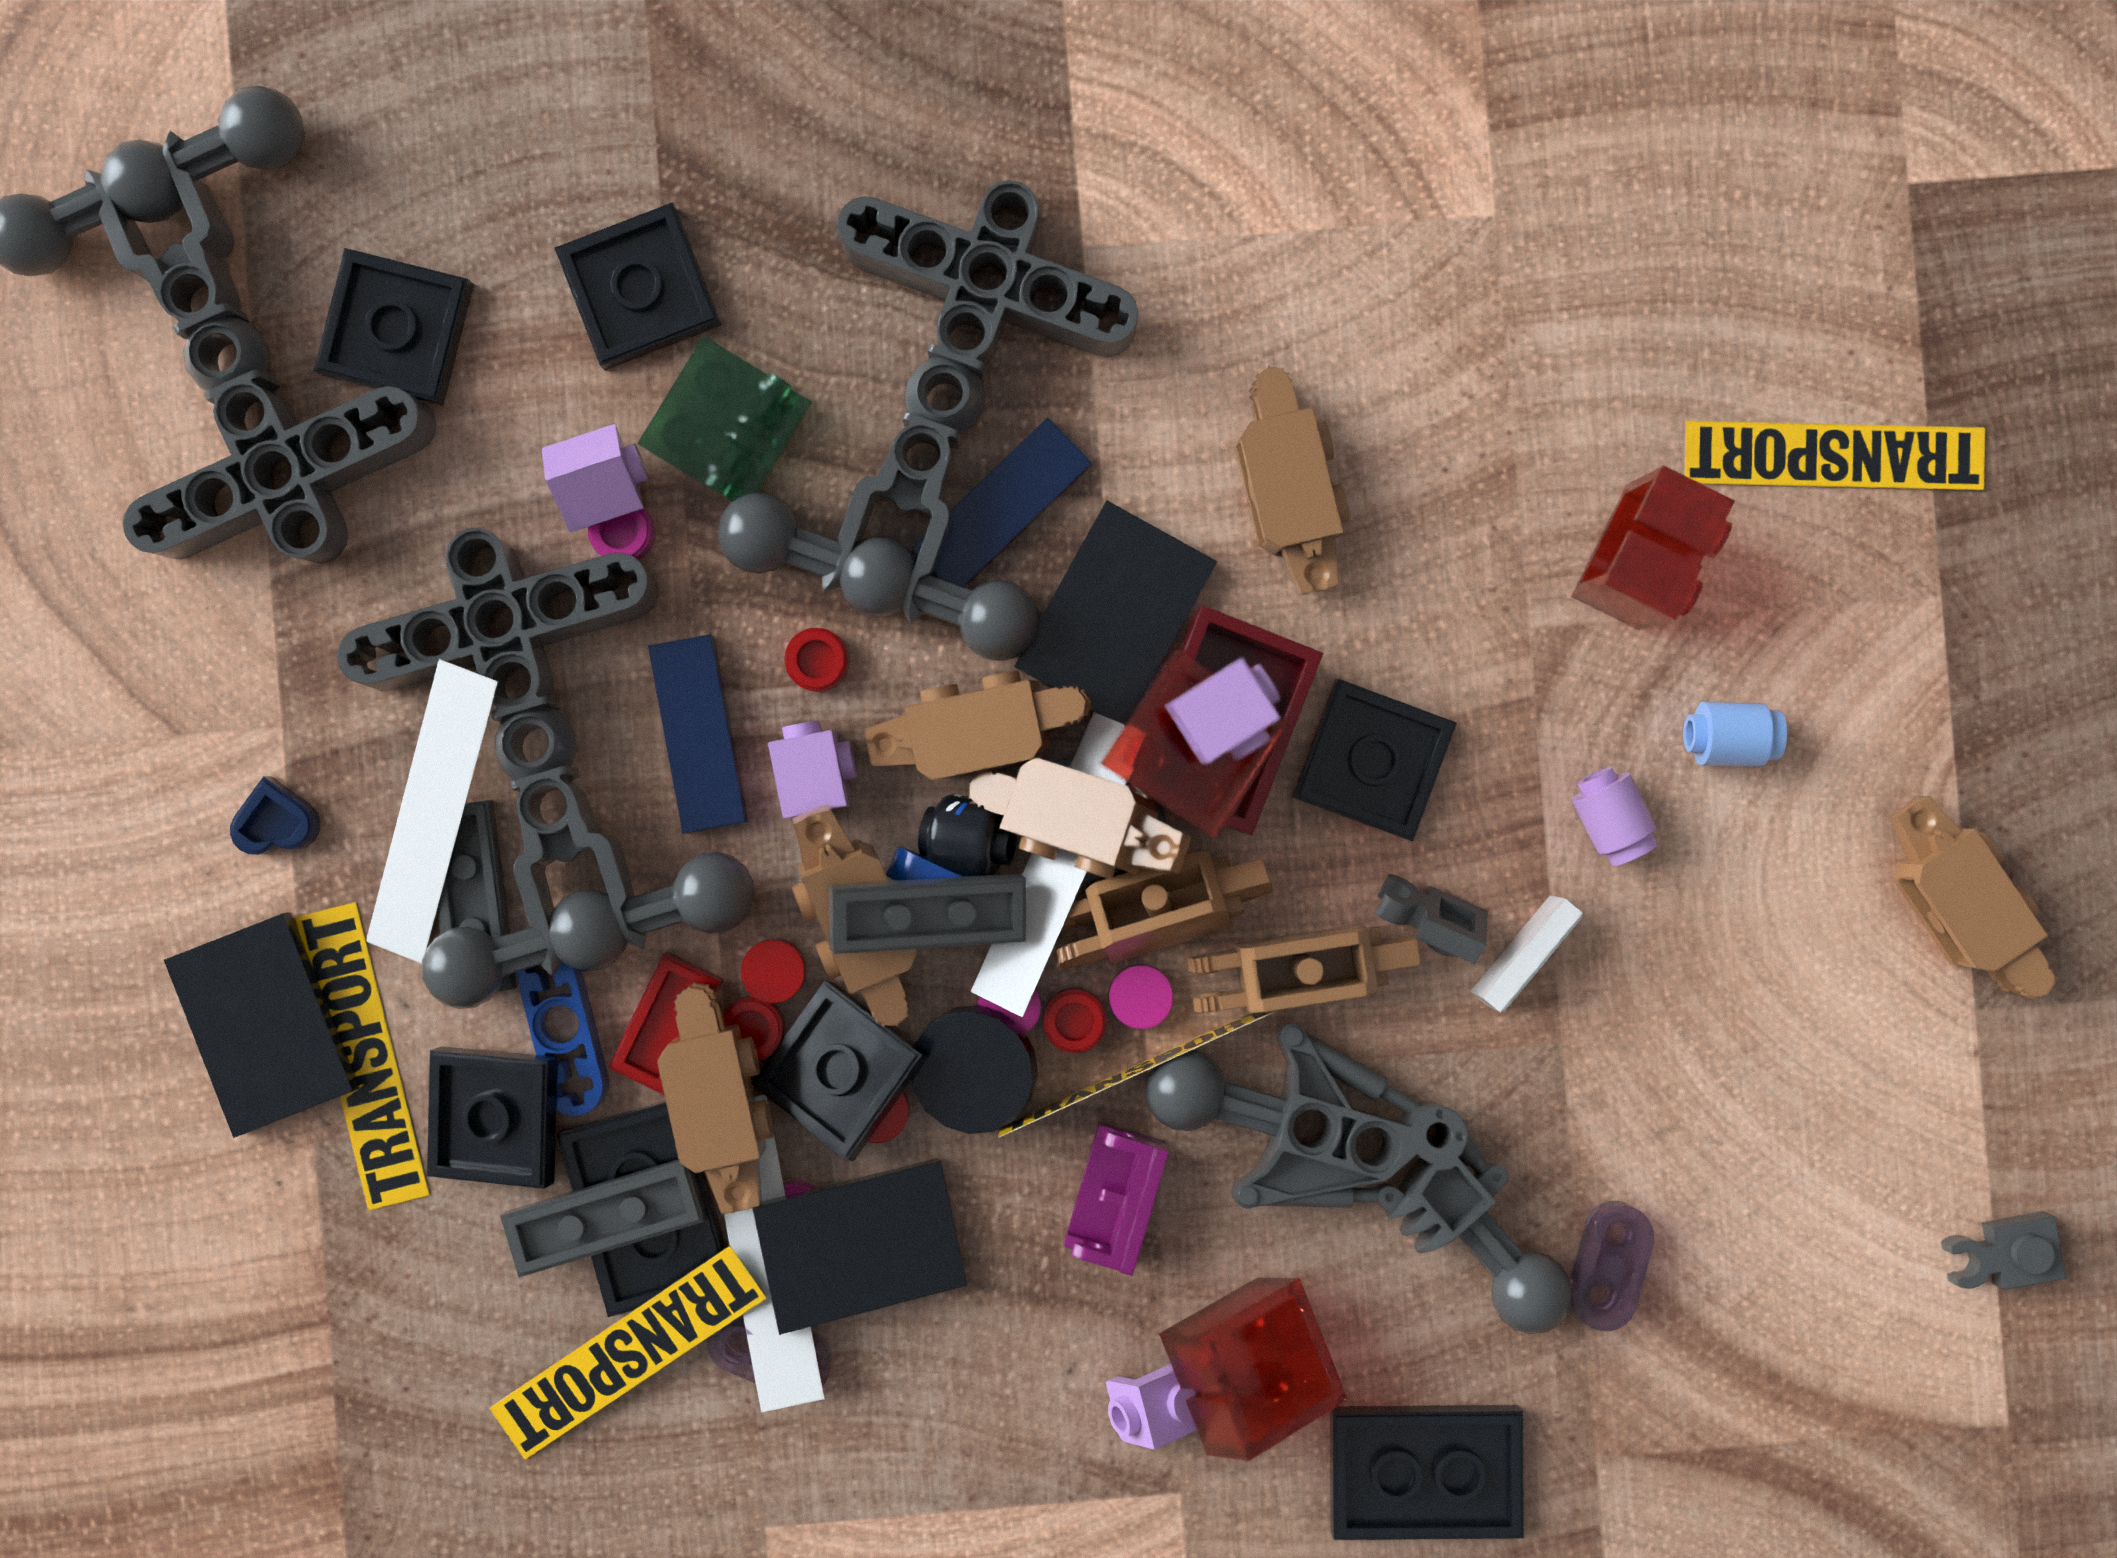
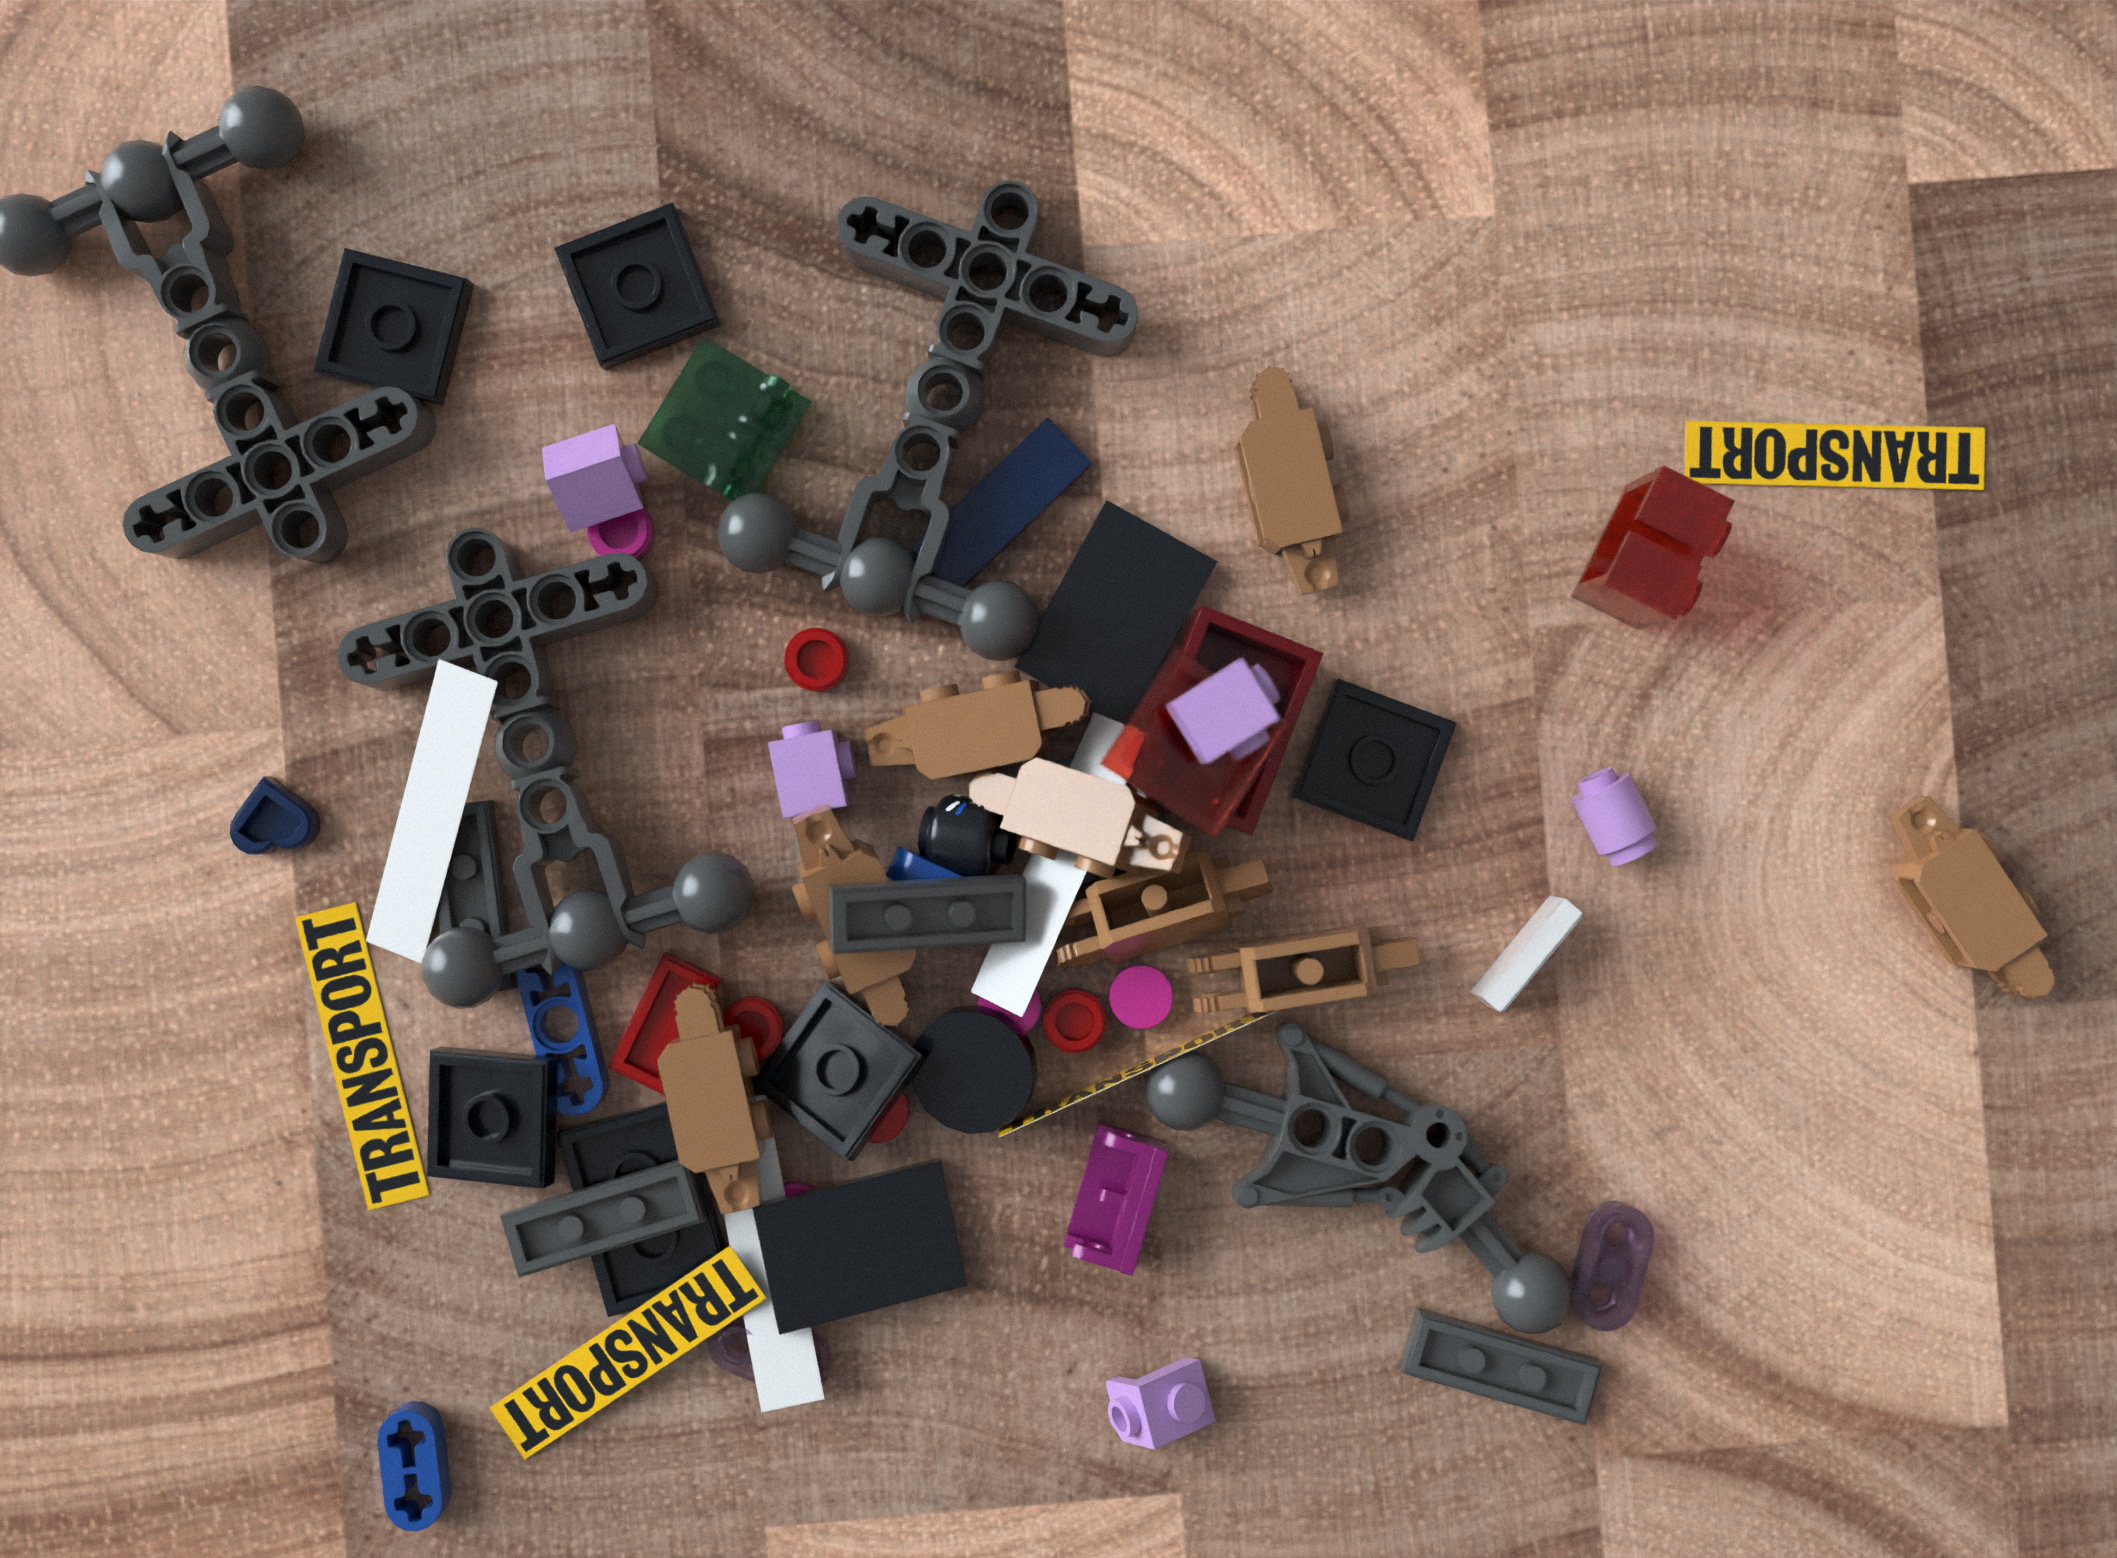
(261, 1024): black tile -> none
(399, 1466): none -> blue beam
(698, 733): dark blue tile -> none
(773, 970): red tile -> none
(1253, 1367): clear red piece -> none
(1426, 1472): black tile -> none
(1441, 919): dark grey plate -> none
(1500, 1366): none -> dark grey tile
(1735, 734): light blue brick -> none
(2015, 1253): dark grey plate -> none

